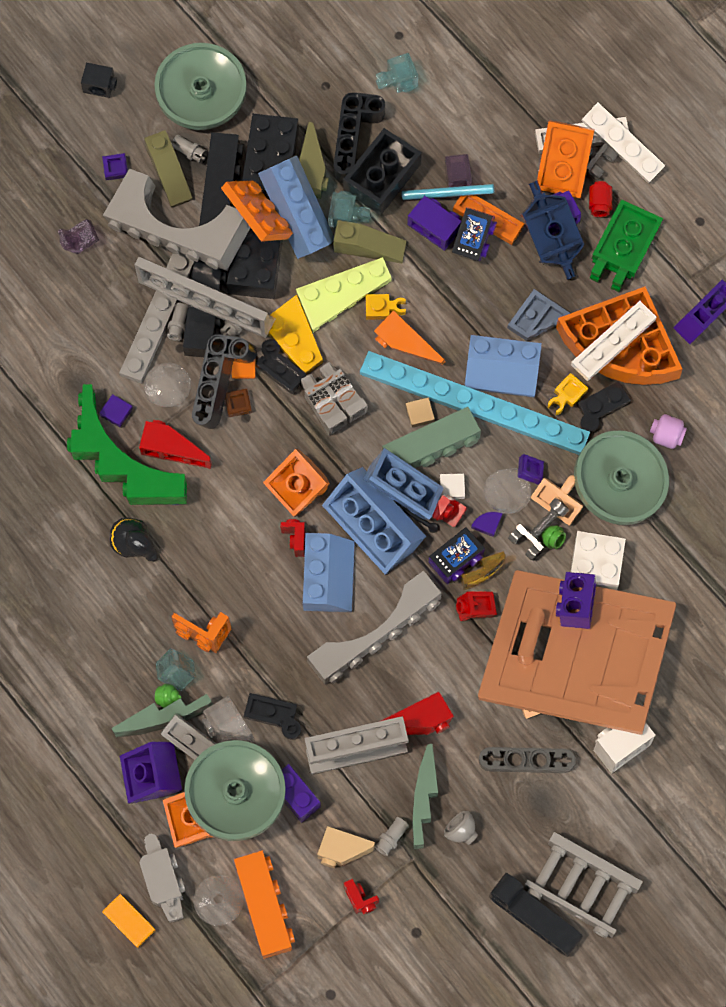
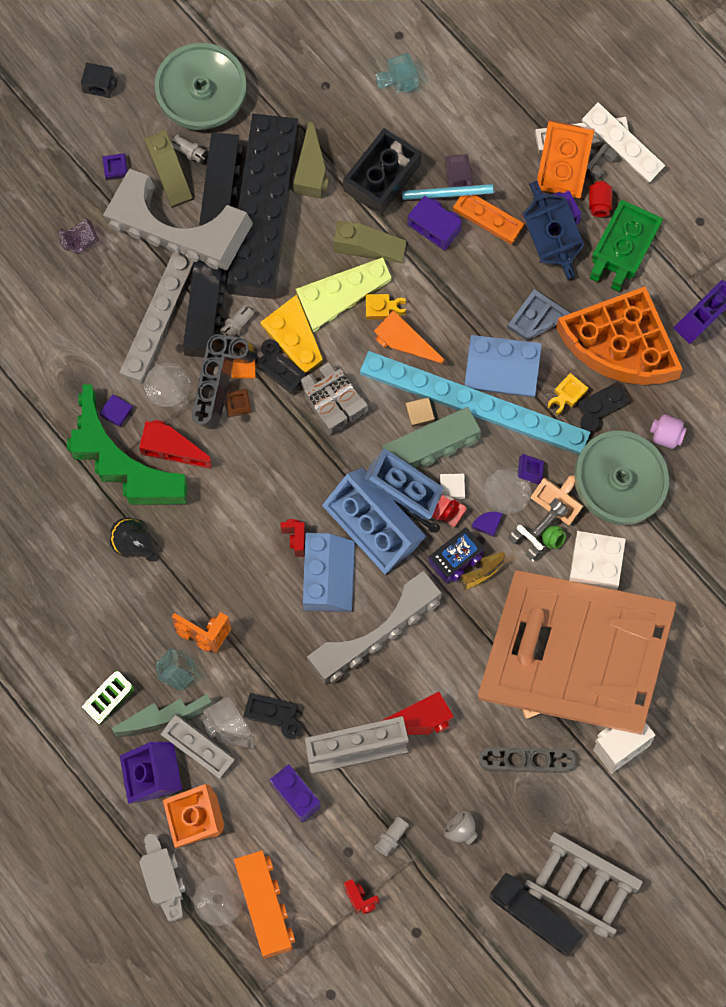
(114, 703): none -> slope
(128, 920): light orange tile -> none
(166, 695): bright green plate -> none
(177, 325): light grey pin -> none
(203, 297): light grey arch -> none
(235, 790): sand green dish -> none
(257, 210): orange plate -> none
(297, 482): orange slope -> none
(298, 205): medium blue slope -> none
(342, 848): tan slope -> none
(344, 208): clear light blue brick -> none
(354, 118): black beam -> none
(425, 788): sand green slope -> none
(473, 234): brick -> none
(476, 605): red bracket -> none
(581, 600): dark purple brick -> none
(613, 341): white plate -> none

